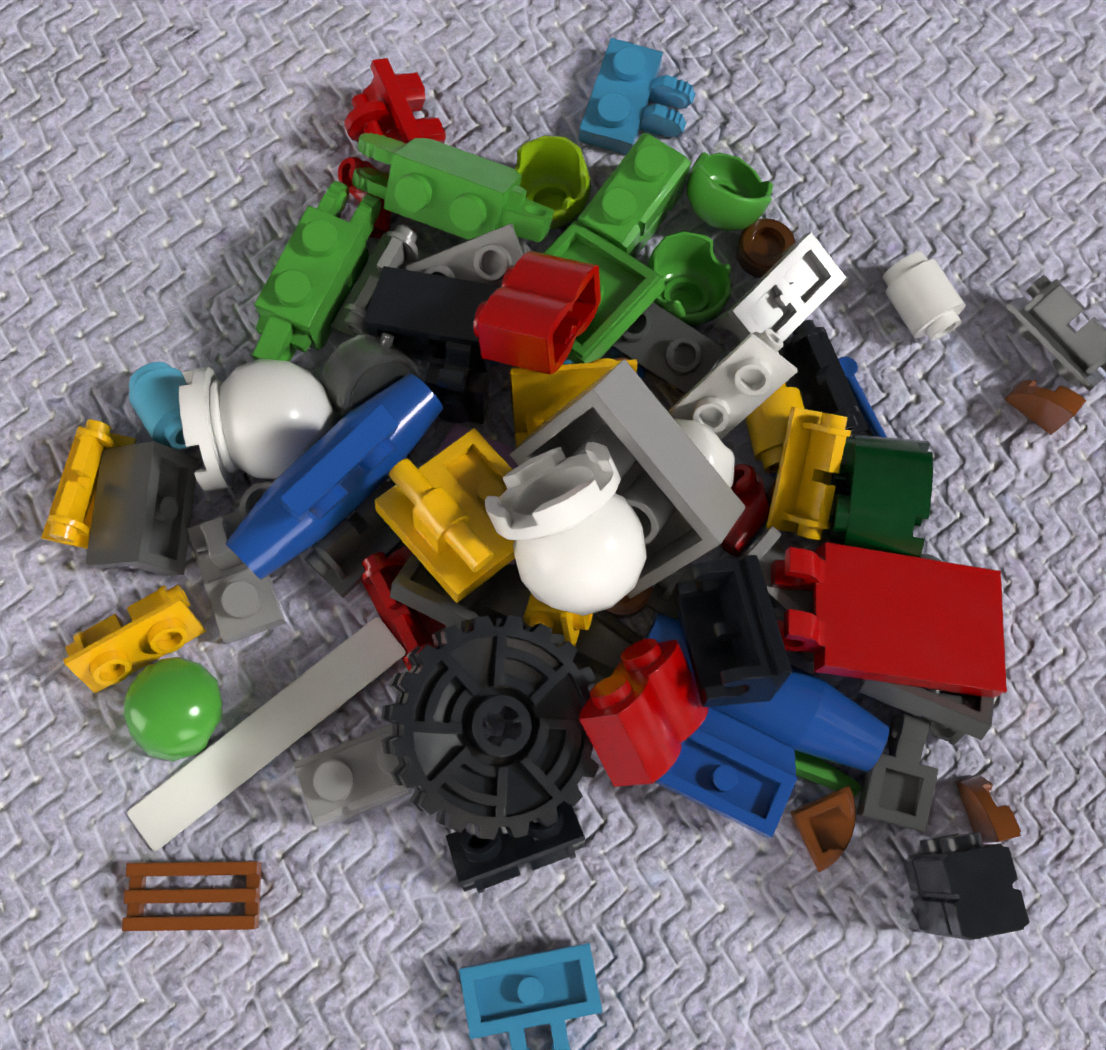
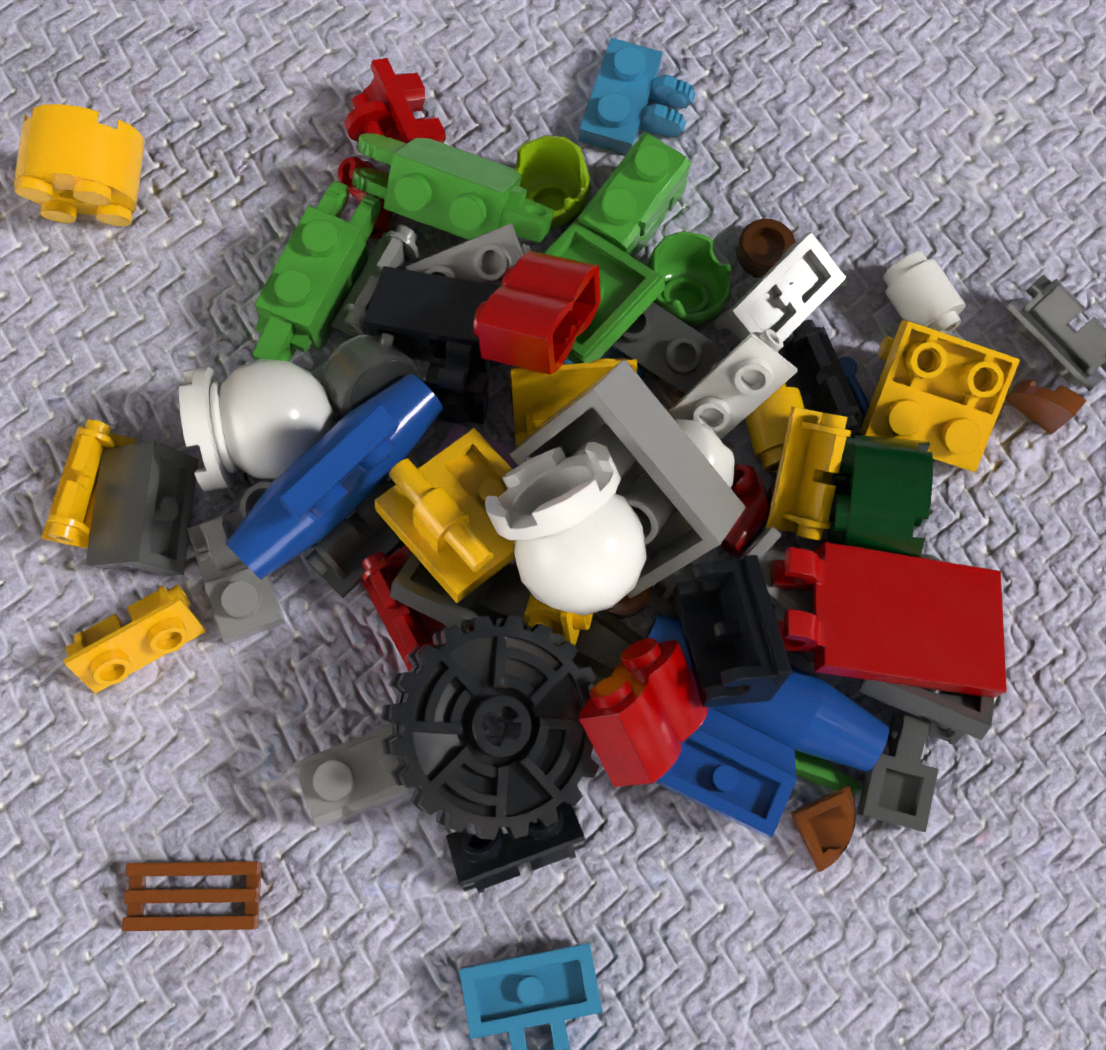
(79, 165): none -> yellow brick
(156, 402): medium azure brick -> none
(173, 708): bright green hair -> none
(265, 734): white sticker -> none
(727, 192): bright green hair -> none
(939, 393): none -> yellow plate
(965, 887): black brick -> none
(993, 822): dark orange tile -> none

